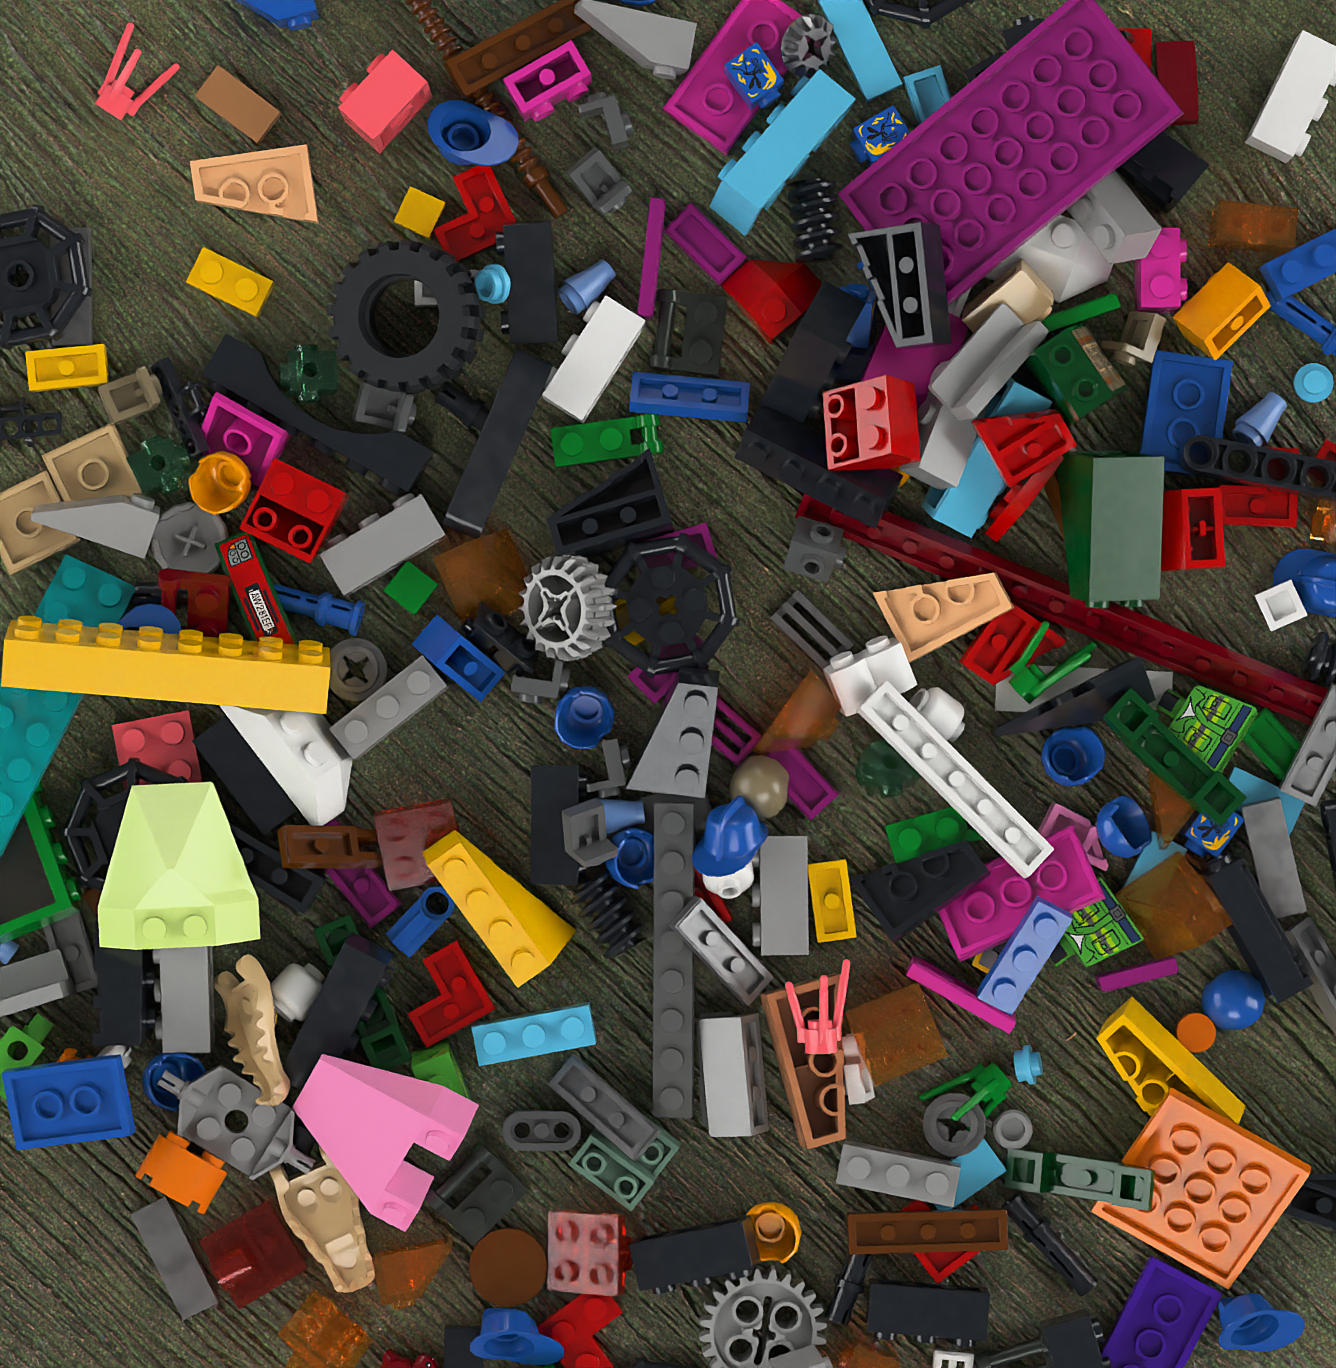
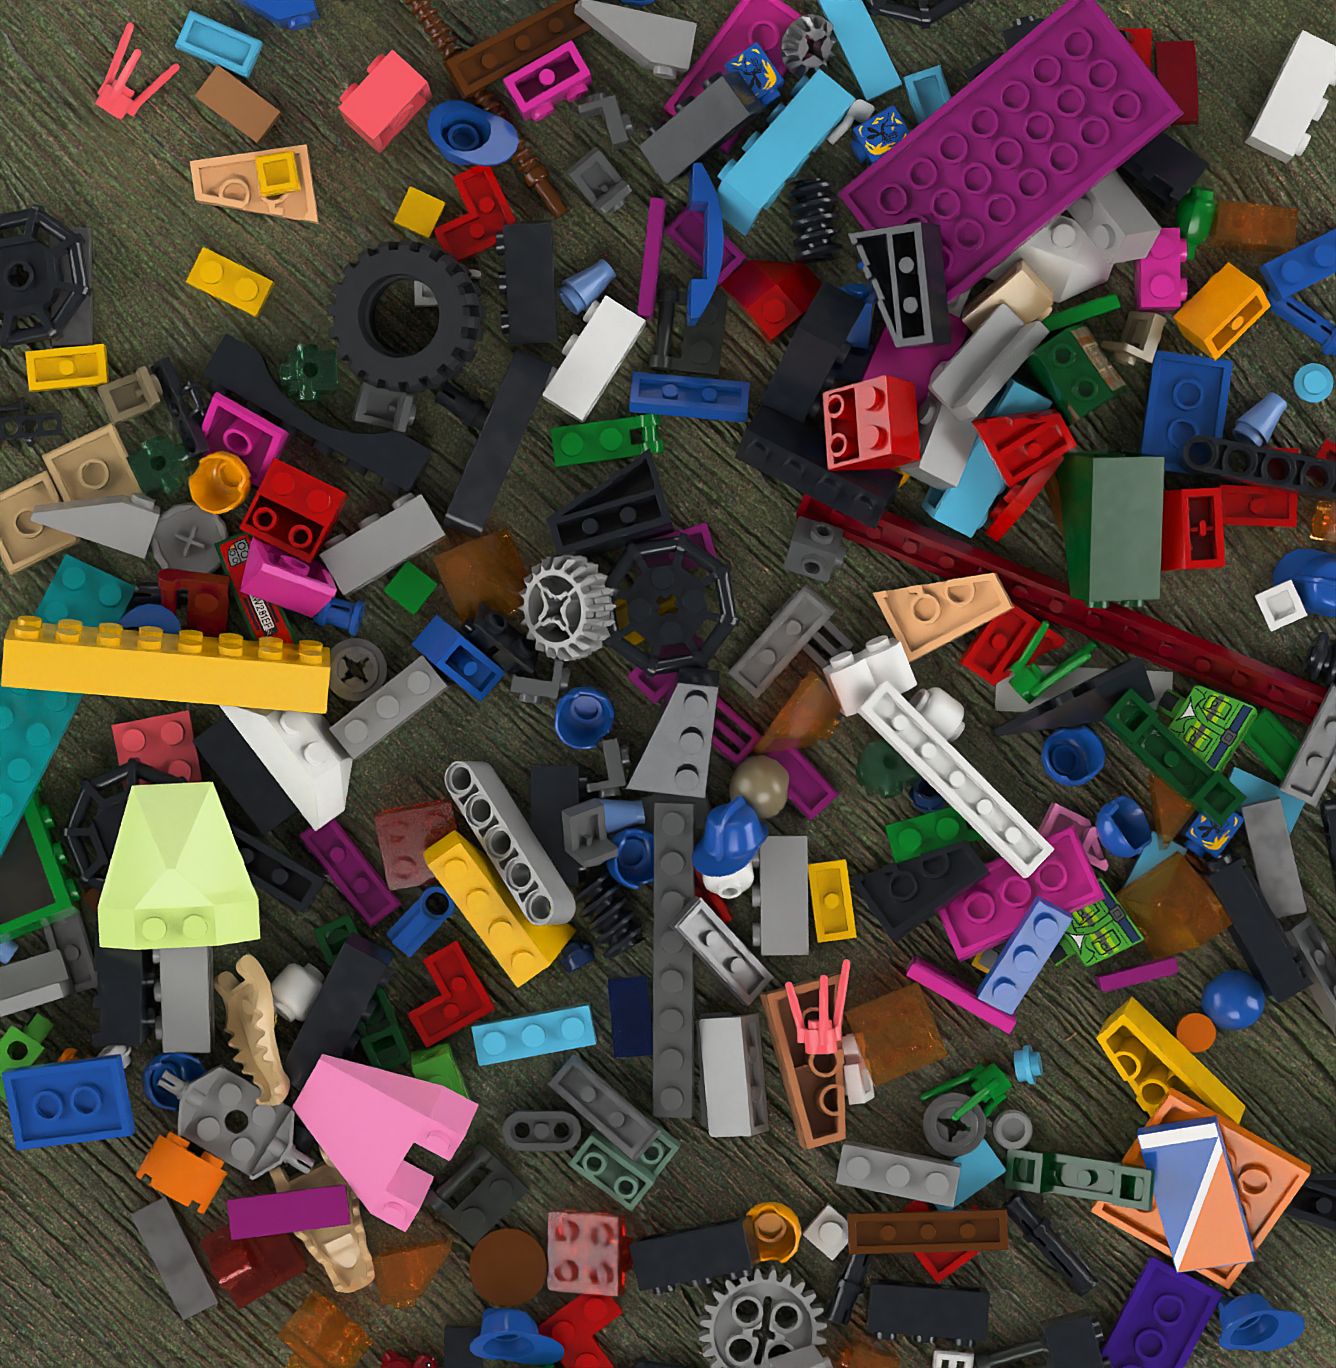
(219, 44): none -> medium azure tile
(277, 173): none -> yellow tile
(286, 579): none -> dark pink slope
(288, 1211): none -> magenta tile
(327, 847): reddish brown hinge -> none
(493, 284): medium azure plate -> none
(525, 850): none -> light grey beam
(576, 956): none -> dark blue plate
(630, 1016): none -> clear blue tile
(701, 125): none -> black brick
(704, 199): none -> blue slope
(781, 641): none -> flat silver tile
(828, 1231): none -> white plate
(859, 111): none -> white hand
(926, 797): none -> dark blue plate
(1196, 217): none -> green plant
(1196, 1194): none -> tile

